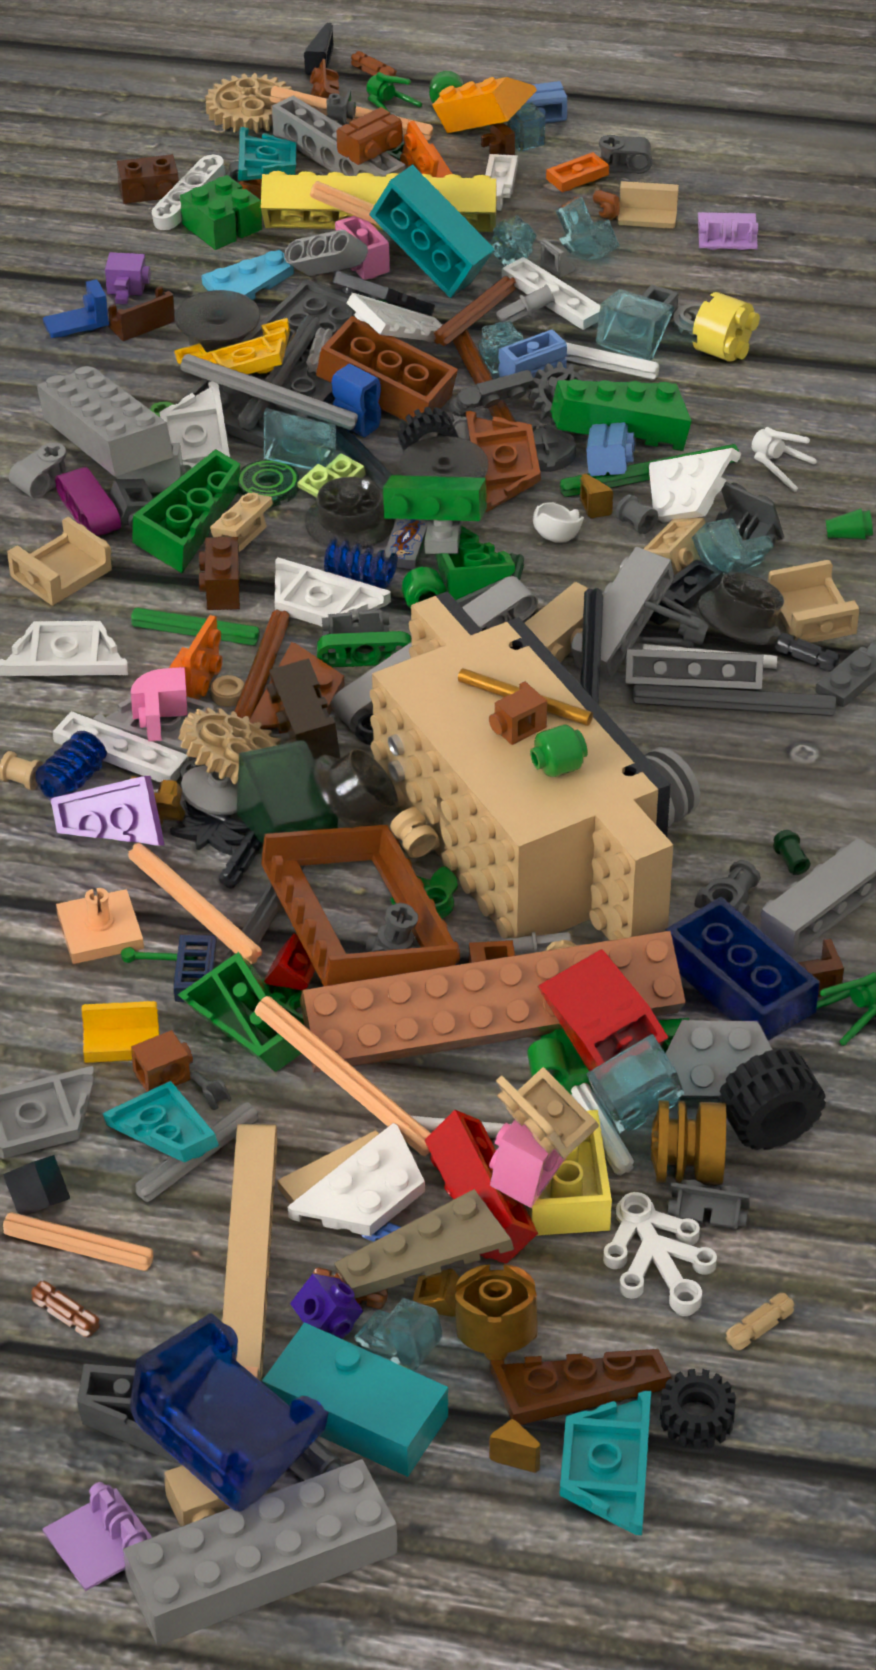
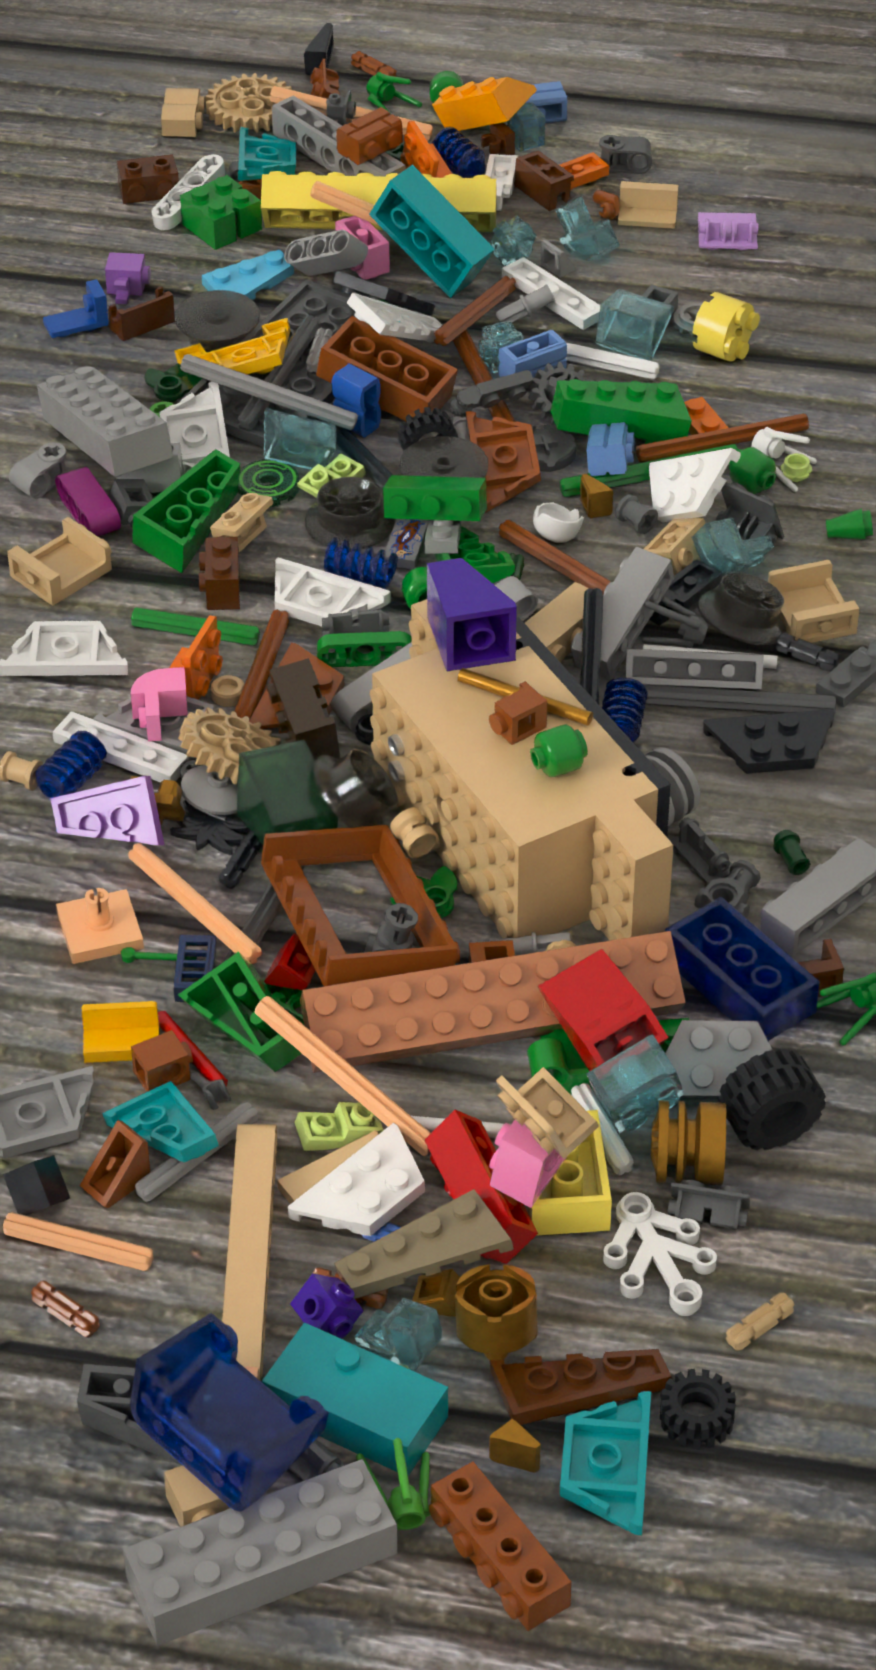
(95, 1536): lavender hinge -> none
(117, 1166): none -> dark orange slope
(172, 383): none -> dark green plate
(182, 112): none -> tan brick
(200, 1060): none -> red bar
(335, 1129): none -> yellowish green slope
(406, 1504): none -> bright green plant
(460, 153): none -> clear blue piece
(469, 616): none -> dark purple slope
(500, 1546): none -> dark orange brick
(542, 179): none -> reddish brown hinge
(552, 556): none -> dark orange axle
(625, 704): none -> clear blue piece
(700, 851): none -> dark grey hinge
(703, 417): none -> orange plate
(718, 438): none -> dark orange axle
(753, 470): none -> green head
(772, 740): none -> black wing
(796, 467): none -> yellowish green plate

